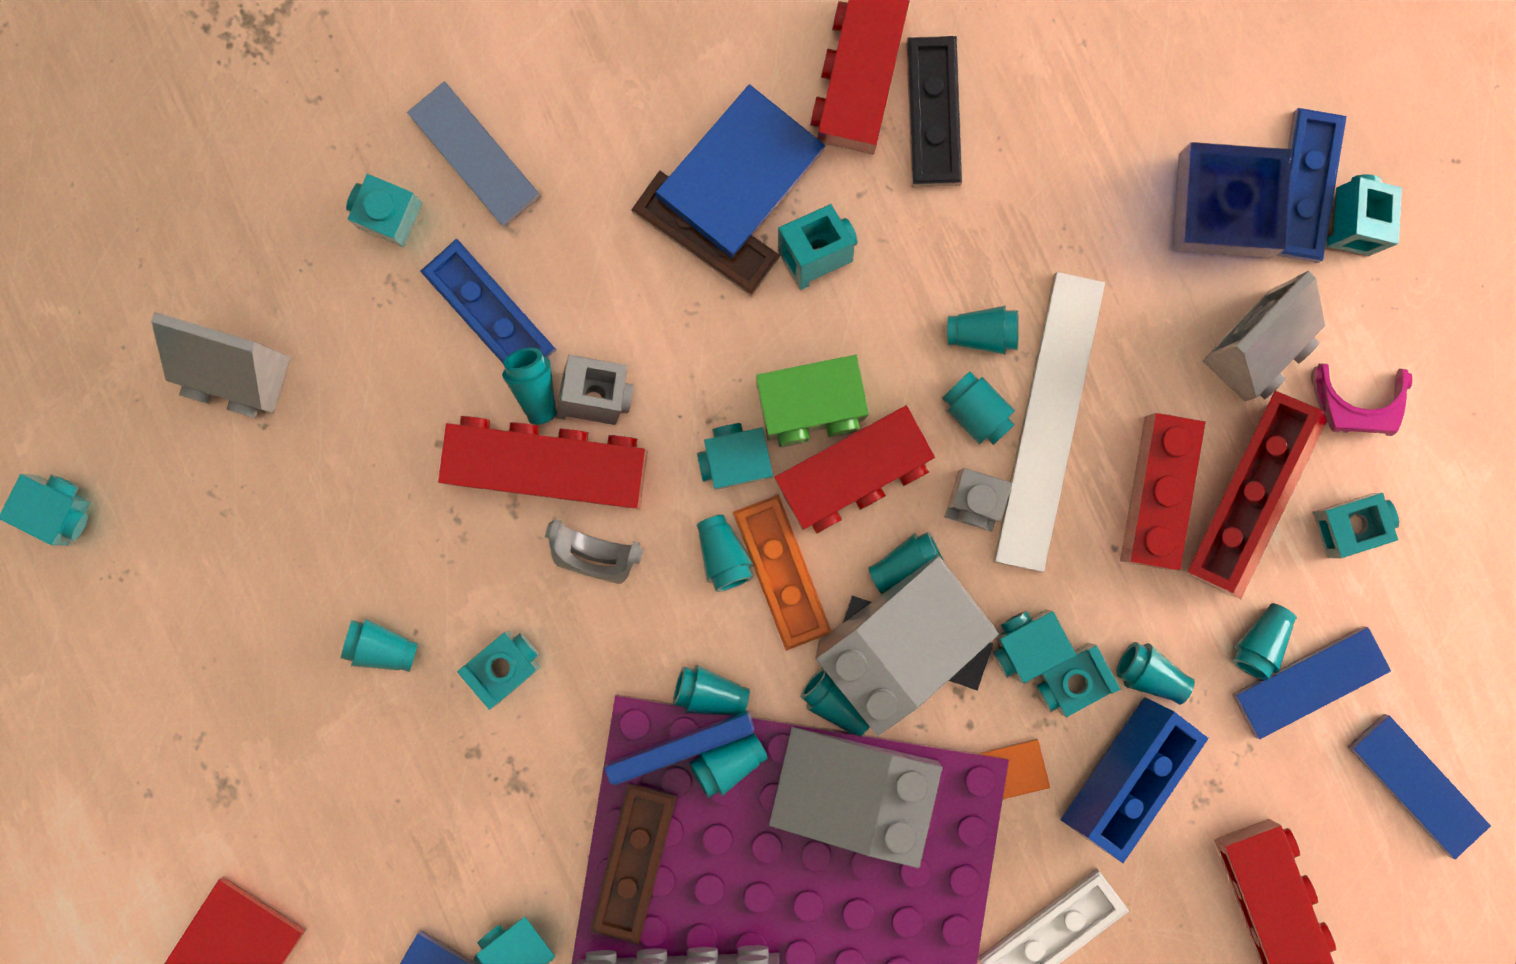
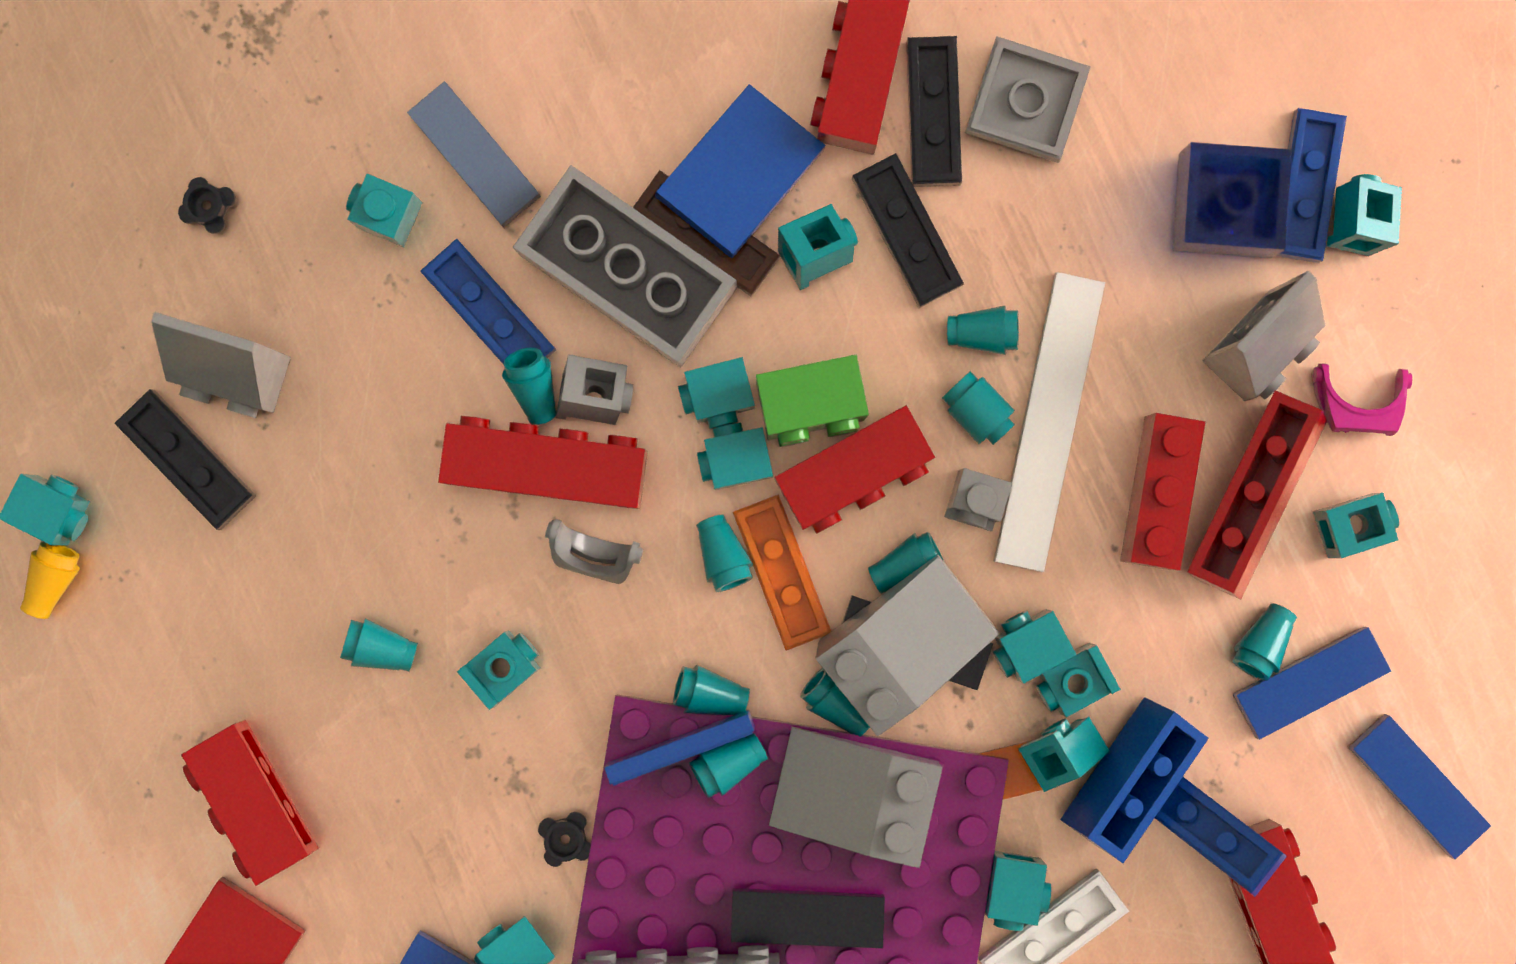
(48, 577): none -> yellow cone
(185, 459): none -> black tile
(193, 200): none -> black plate
(248, 802): none -> red brick
(559, 852): none -> black plate
(625, 266): none -> light grey brick
(633, 862): reddish brown tile -> none
(717, 393): none -> teal brick
(807, 918): none -> black tile
(907, 230): none -> black tile
(1017, 891): none -> teal brick
(1027, 99): none -> light grey plate
(1064, 752): none -> teal brick
(1152, 673): teal cone -> none
(1220, 837): none -> blue tile

